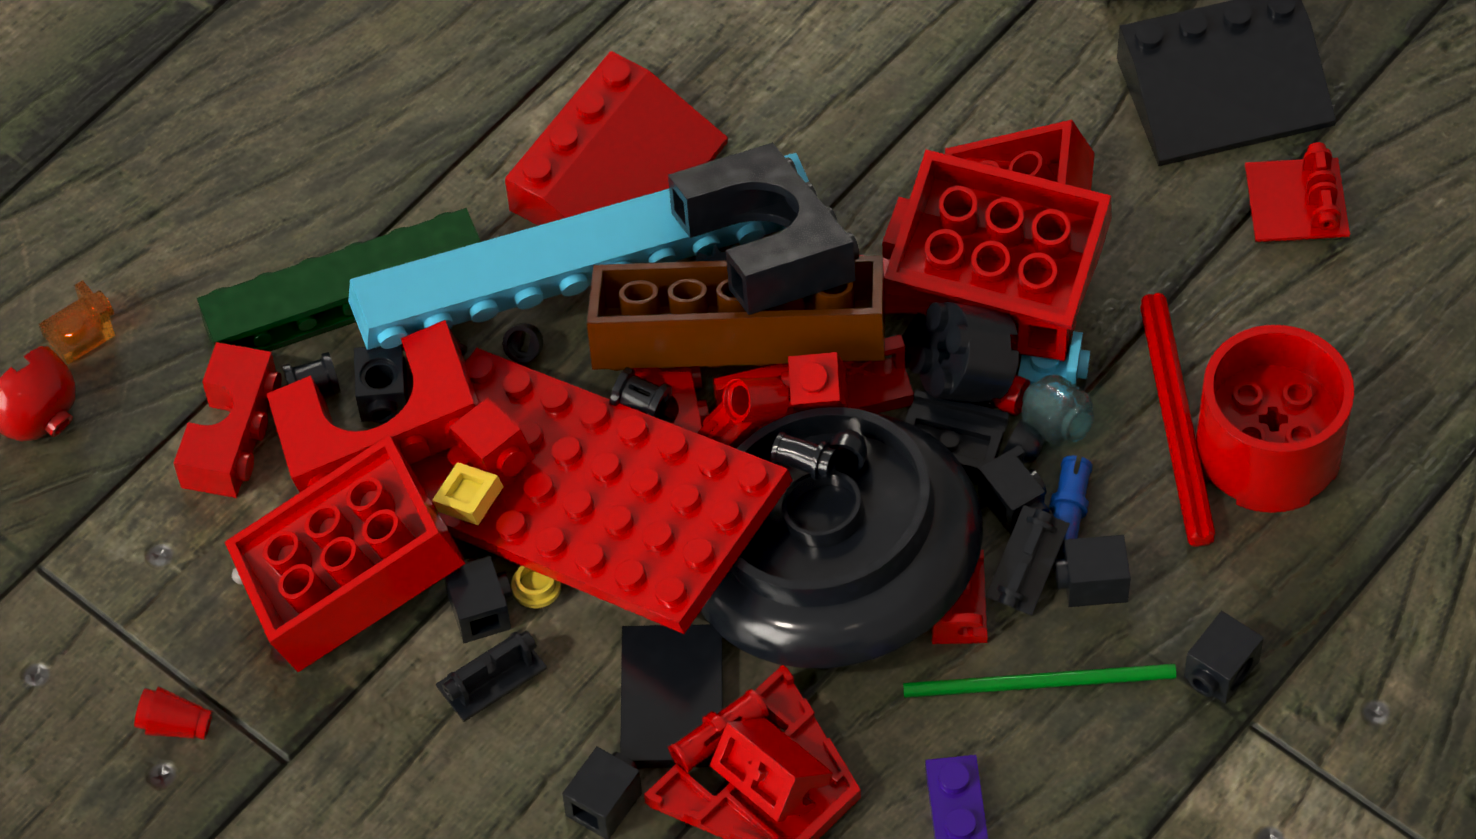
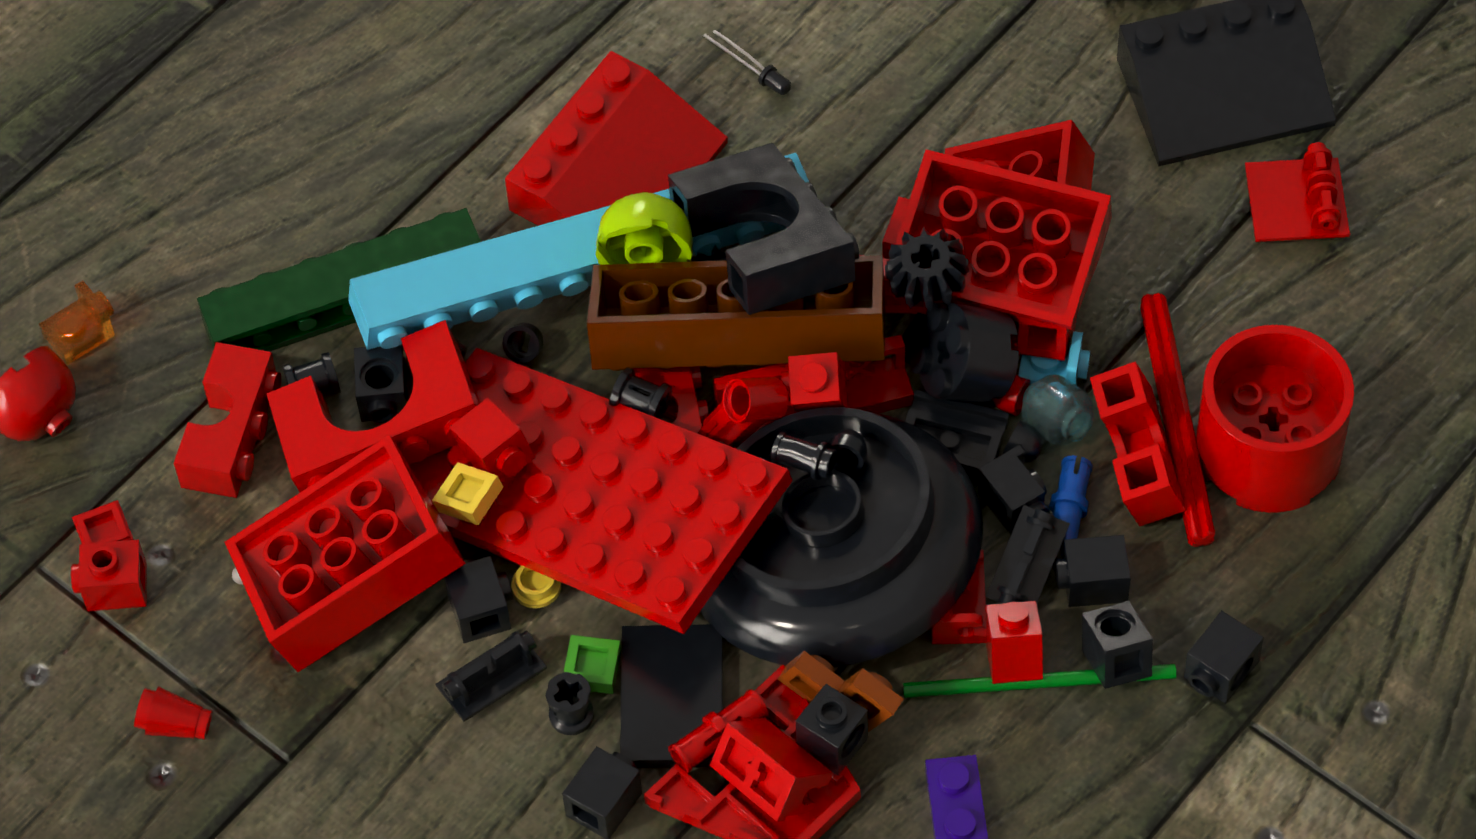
(102, 524): none -> red tile
(111, 575): none -> red brick
(569, 703): none -> black bush
(595, 660): none -> bright green plate
(643, 231): none -> lime cylinder
(768, 76): none -> piece
(809, 674): none -> dark orange plate
(832, 728): none -> black brick
(927, 268): none -> black gear
(1014, 642): none -> red brick
(1117, 644): none -> black brick
(1144, 459): none -> red arch

